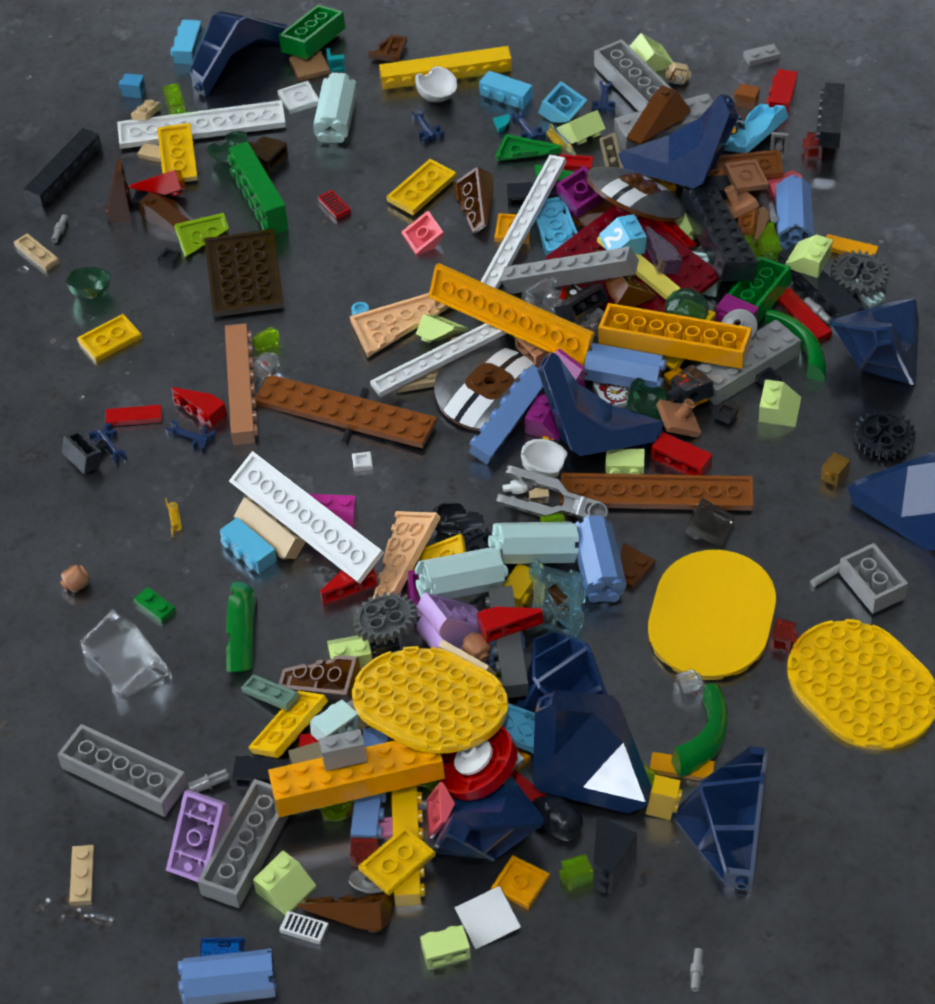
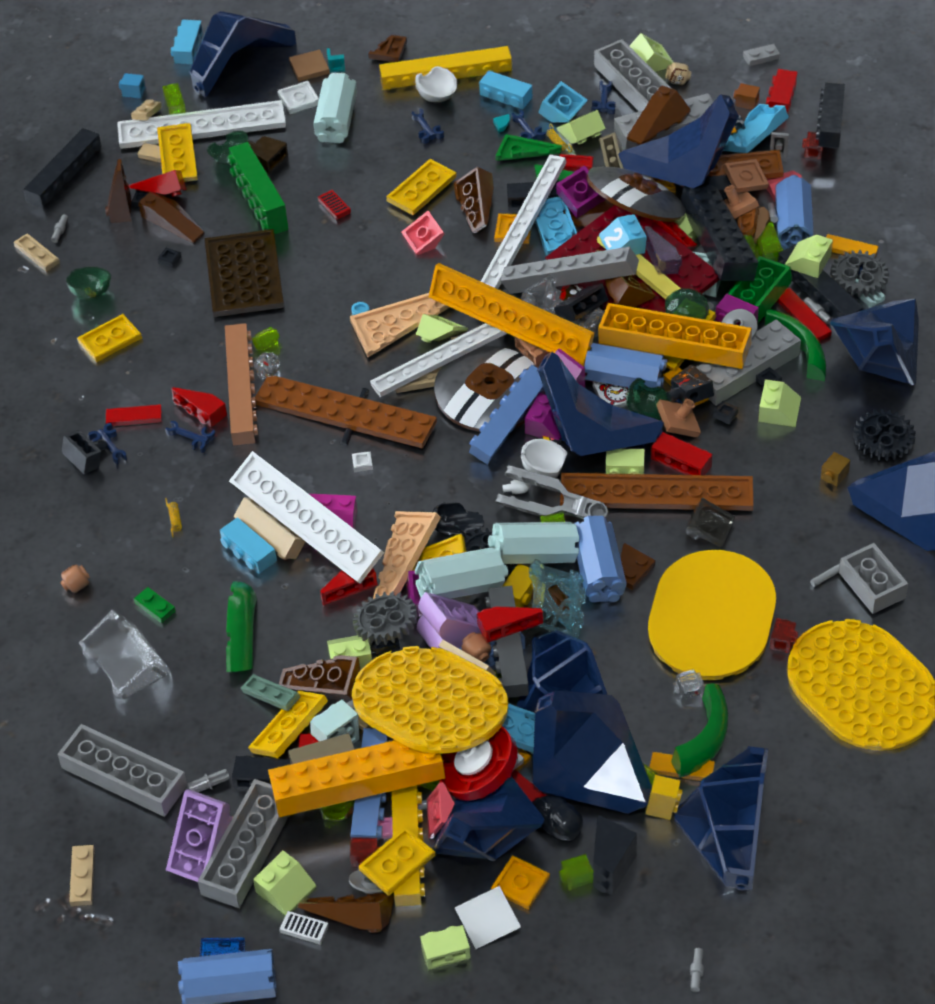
(192, 232): lime wing -> none
(312, 31): green brick -> none
(342, 749): light grey brick -> none
(539, 495): tan plate -> none

